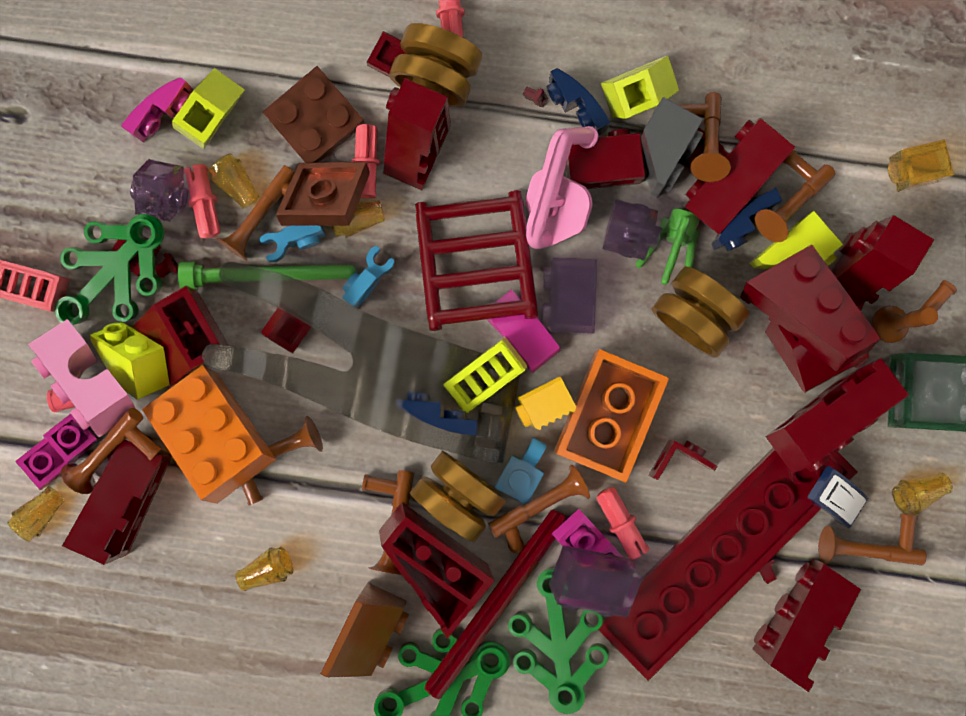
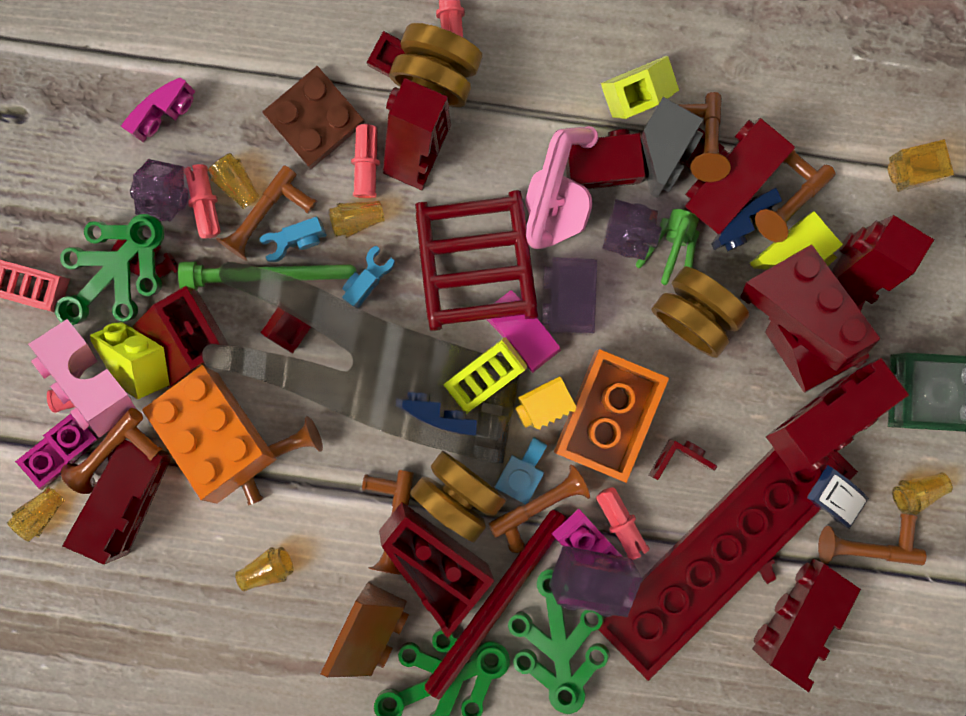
(207, 108): neon yellow slope -> none
(323, 194): copper plate -> none
(537, 96): dark red piece -> none
(571, 94): dark blue slope -> none
(893, 323): dark orange piece -> none

